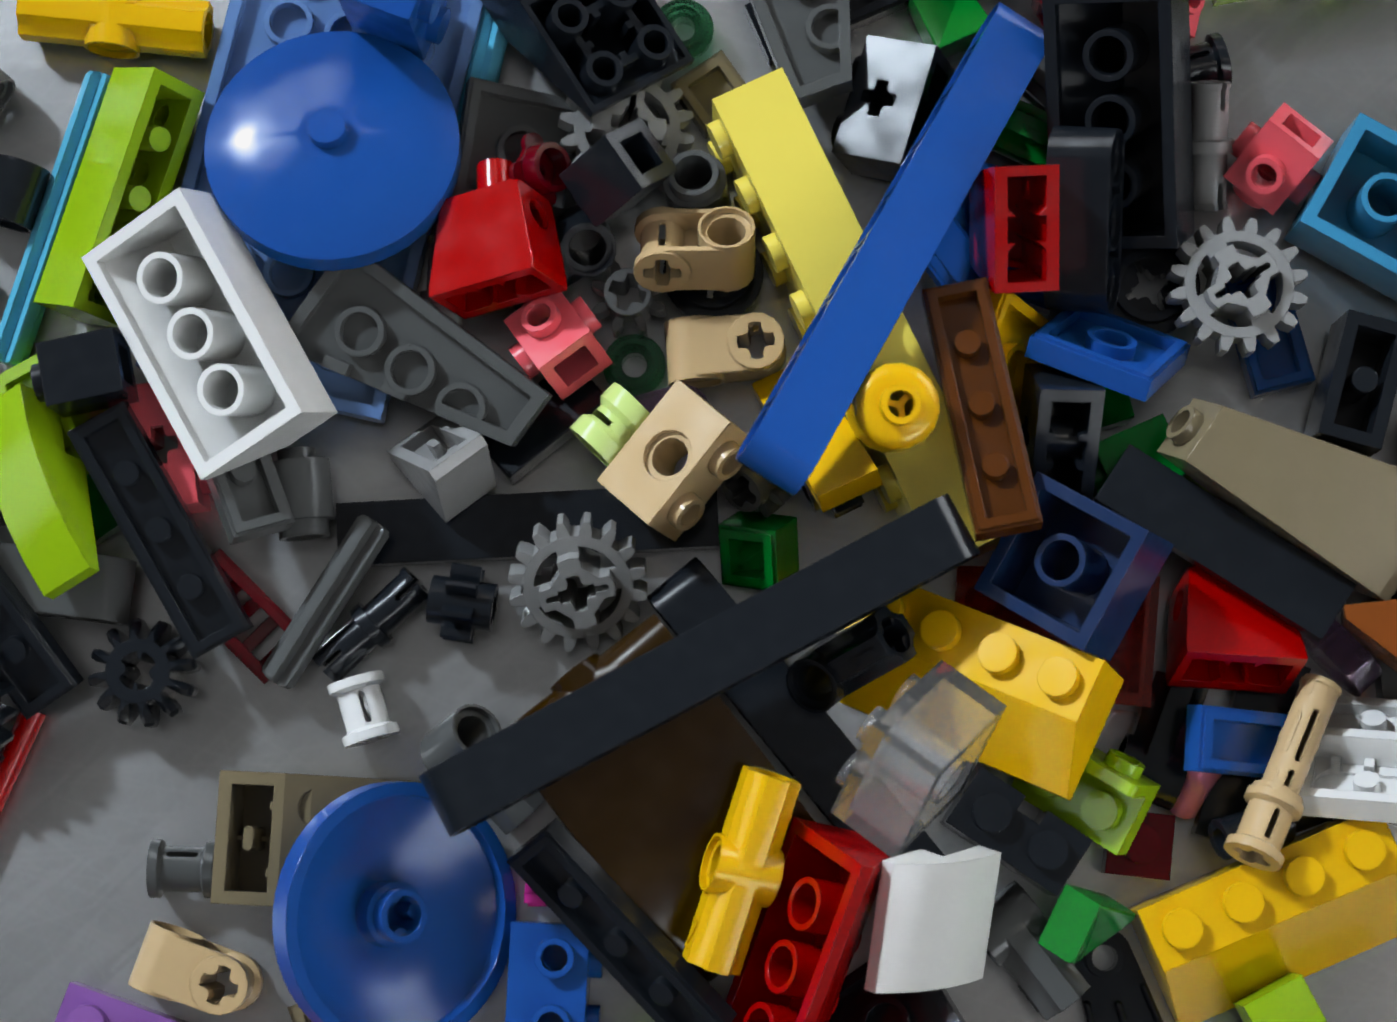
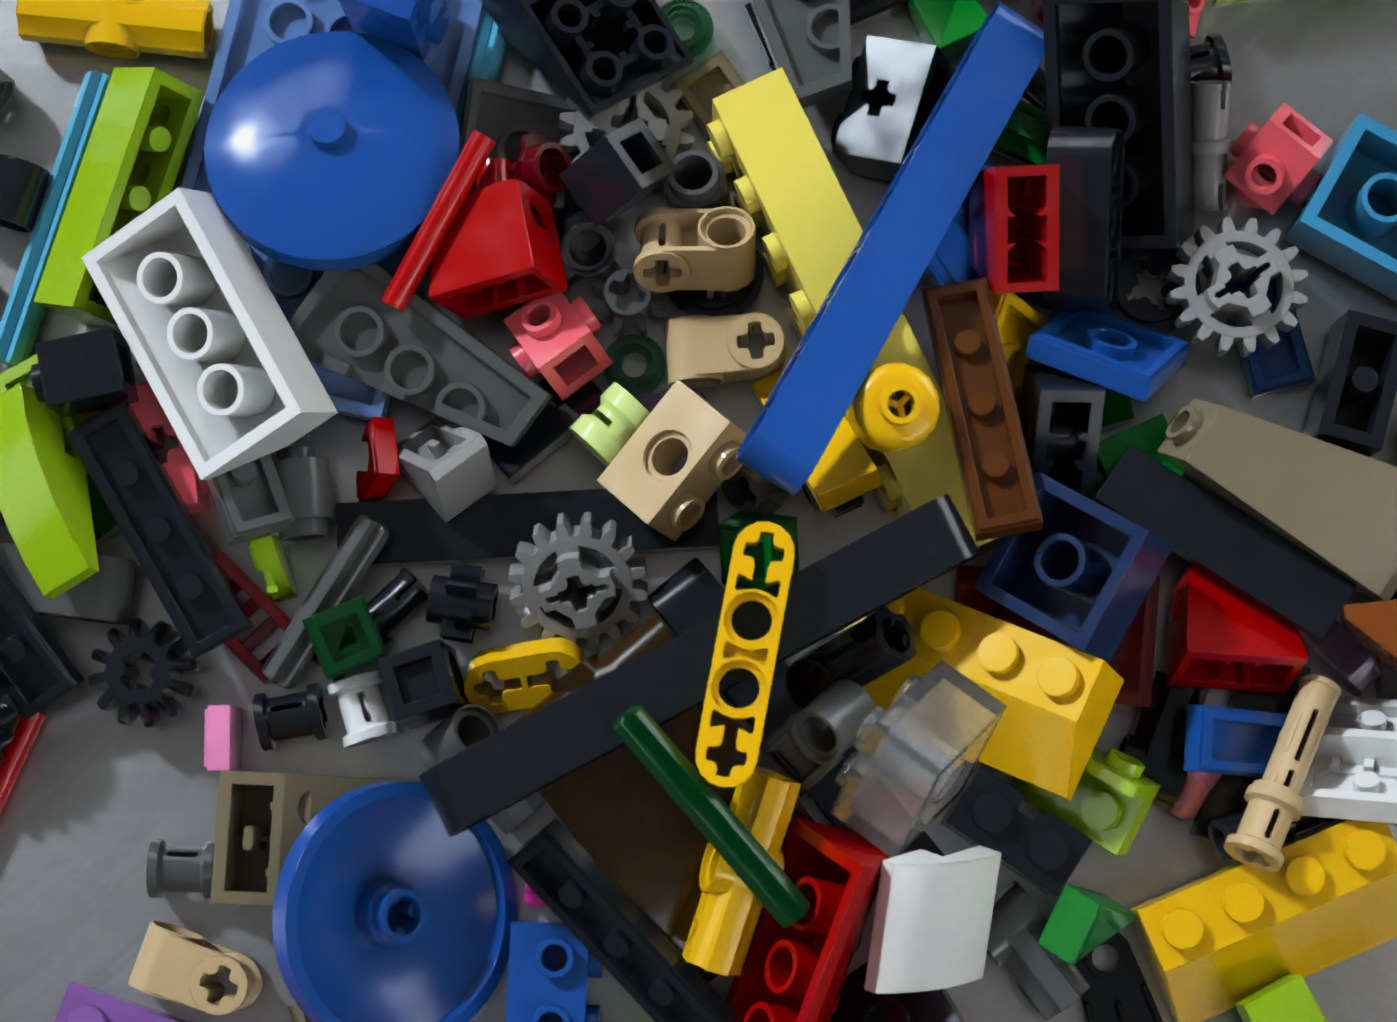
(223, 738): none -> bright pink tile
(271, 558): none -> lime tile
(291, 716): none -> black bush
(345, 637): none -> dark green tile
(382, 462): none -> red tile
(423, 683): none -> black brick
(438, 221): none -> red bar
(524, 673): none -> yellow beam
(711, 816): none -> dark green axle
(751, 655): none -> yellow beam
(820, 733): none -> dark grey piece
(1149, 853): dark red plate -> none

